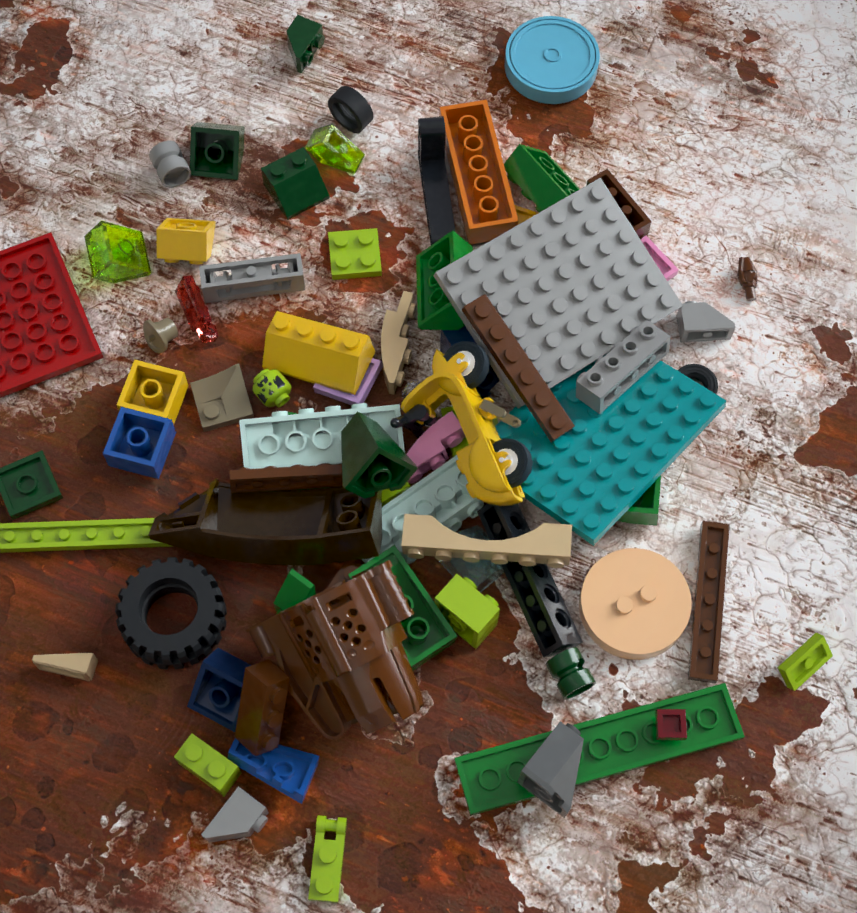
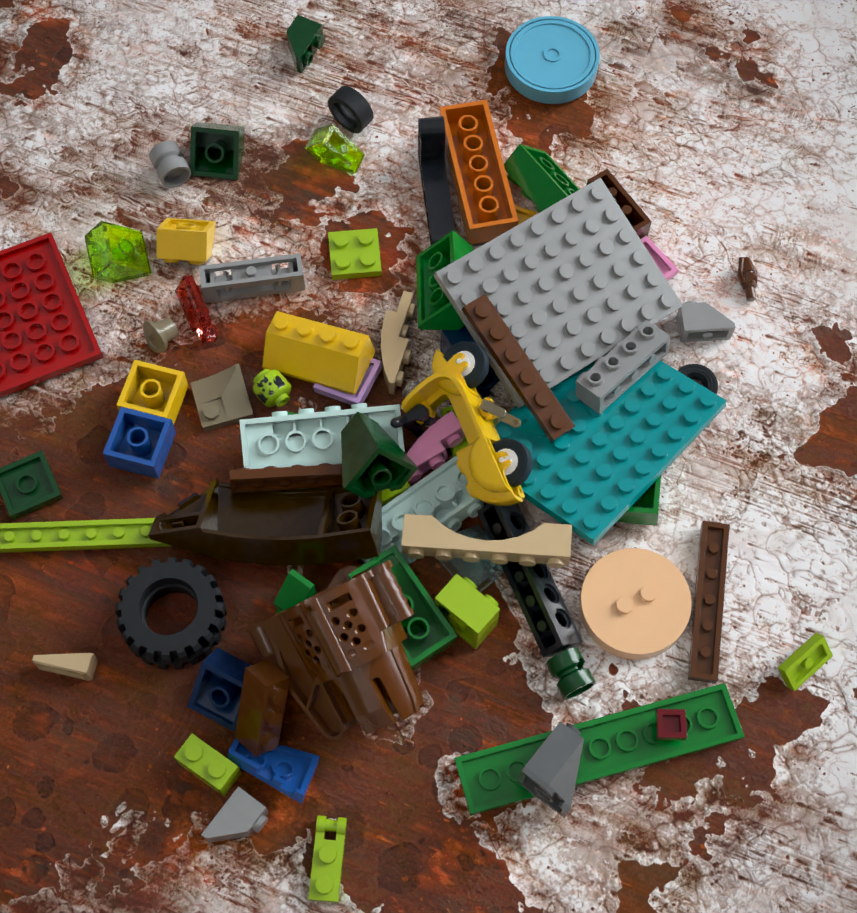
(294, 183): dark green slope -> none

